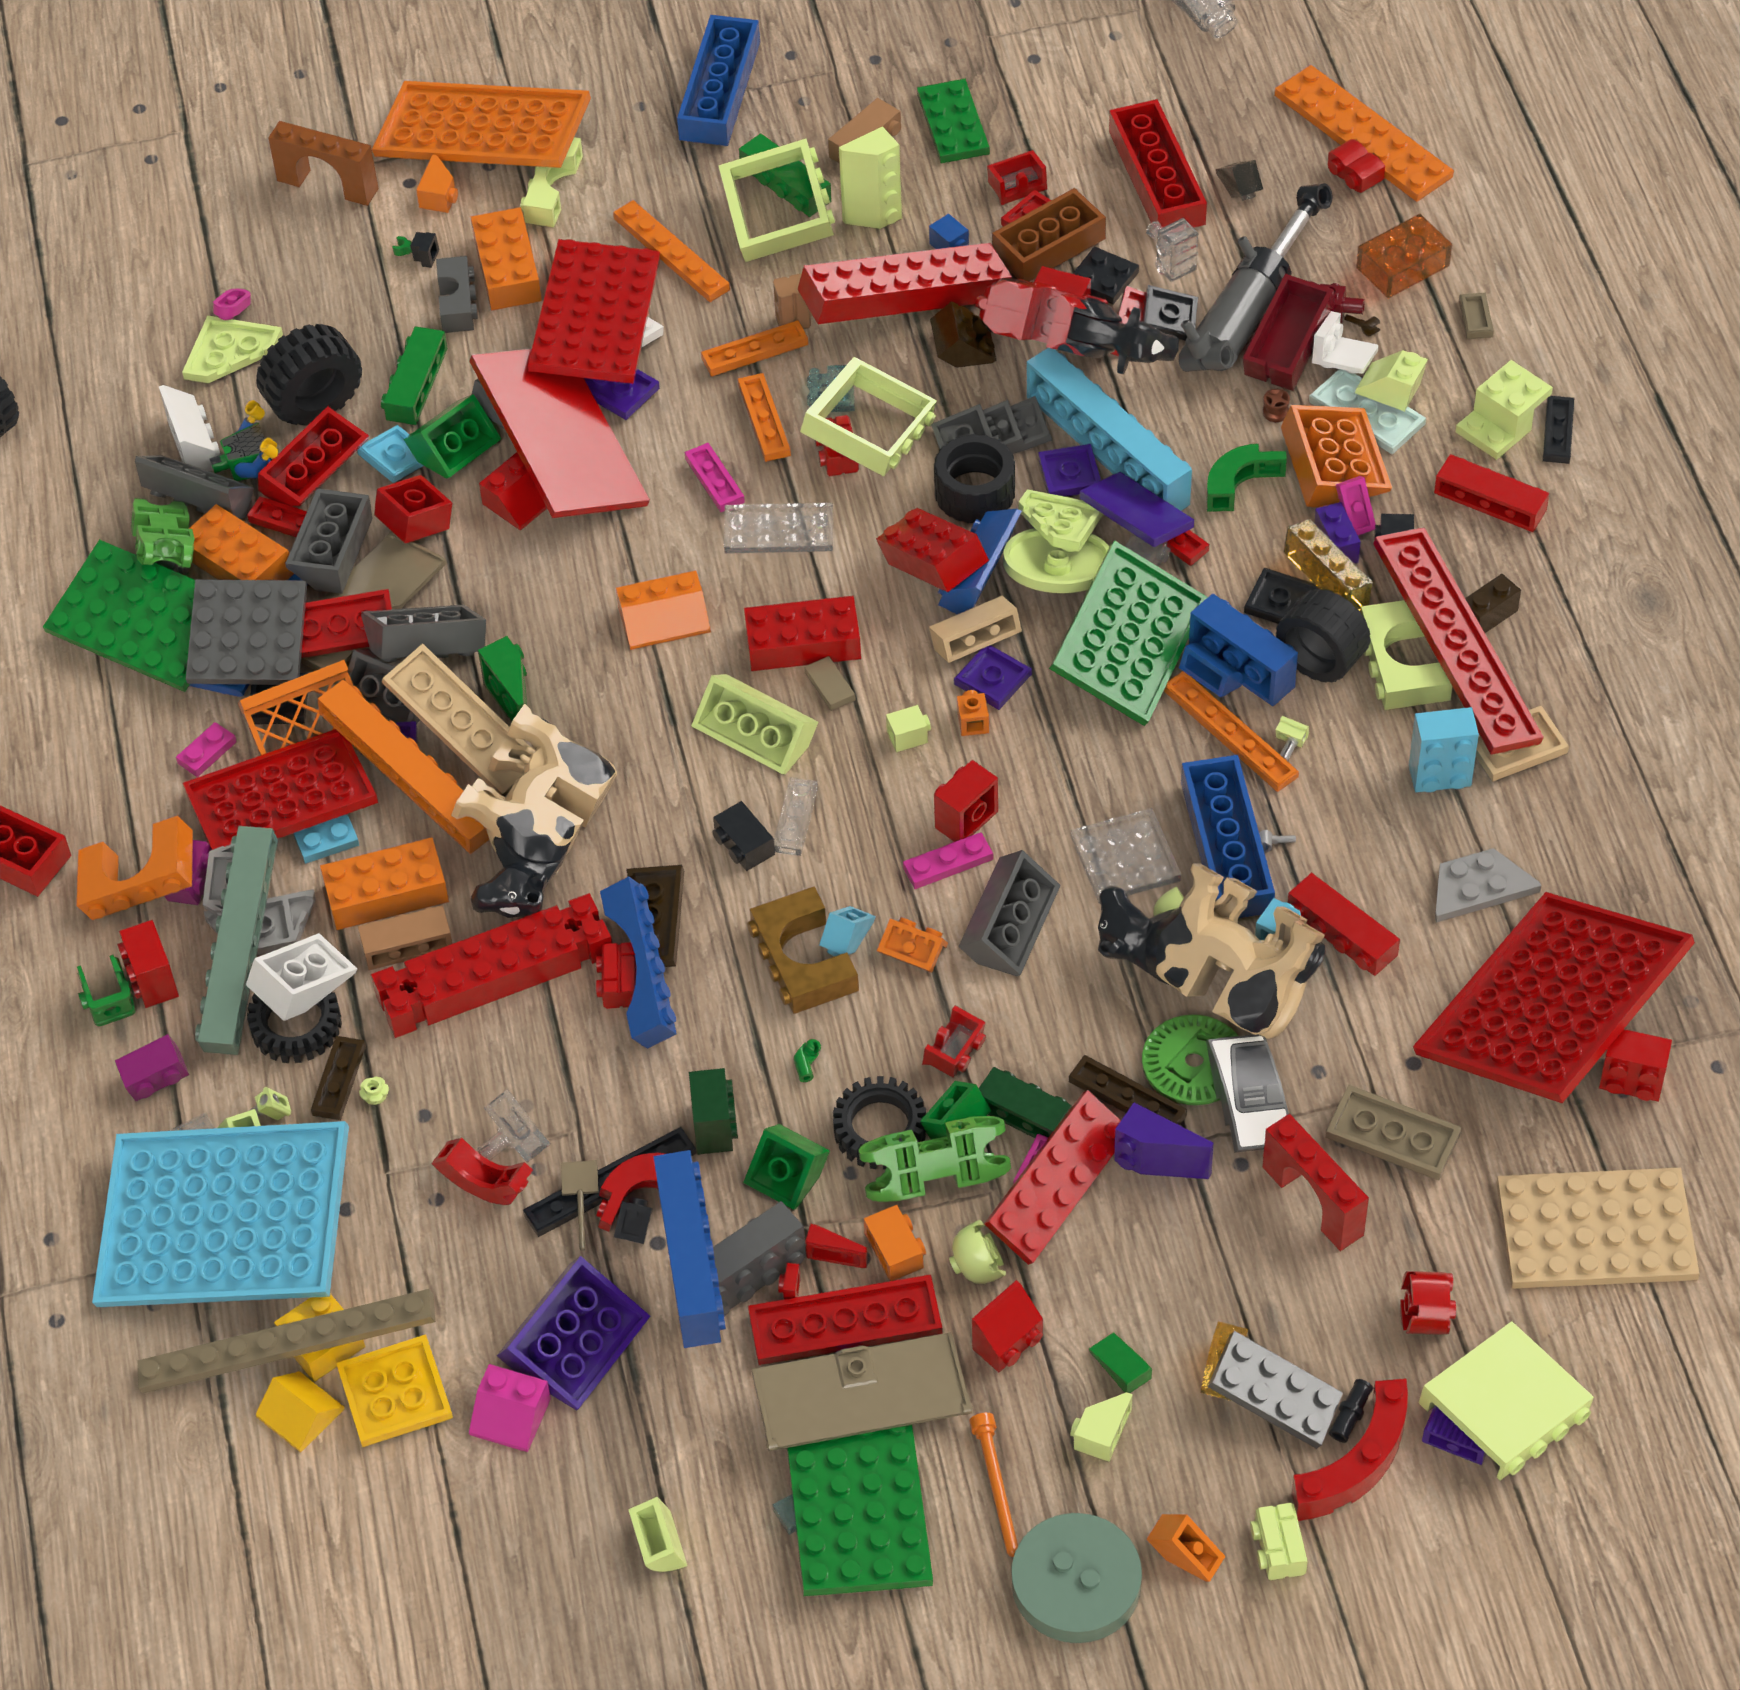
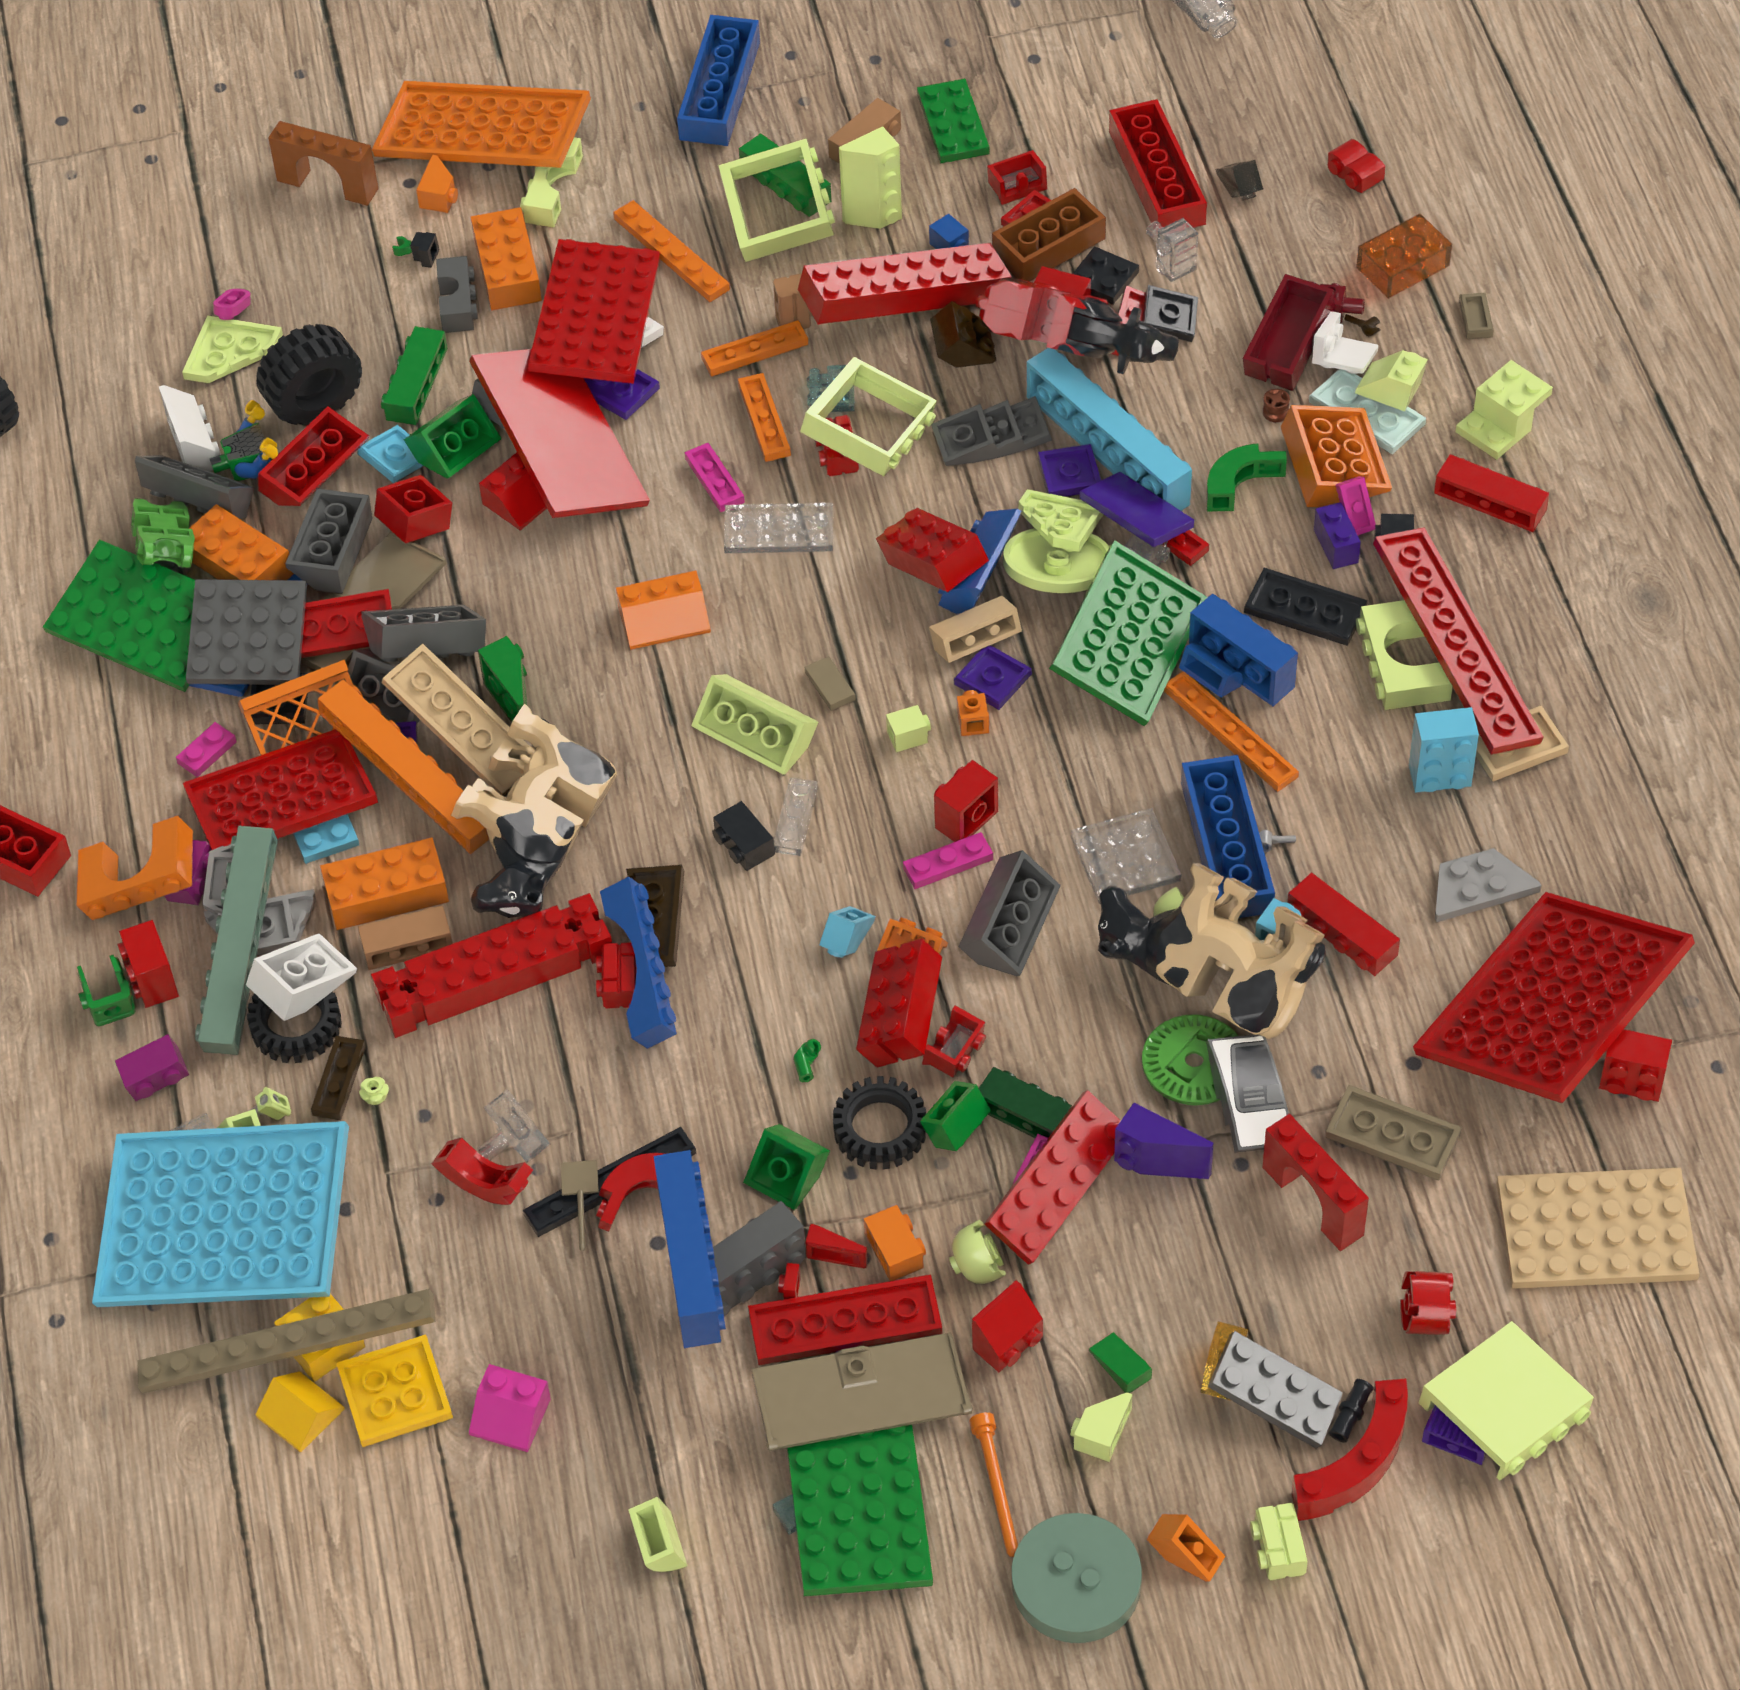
(276, 516): red plate -> none
(575, 1333): dark purple slope -> none
(633, 1220): black bracket -> none
(713, 1111): dark green brick -> none
(801, 984): pearl gold arch -> none
(802, 633): red brick -> none
(899, 1003): none -> red piece
(956, 1154): bright green piece -> none
(971, 455): black tyre -> none
(1121, 1090): dark brown plate -> none
(1248, 292): dark grey piece -> none
(1293, 733): yellowish green piece -> none
(1325, 634): black tyre -> none
(1326, 563): clear yellow brick -> none
(1347, 118): orange plate -> none
(1494, 602): dark brown brick -> none
(1558, 429): black tile -> none

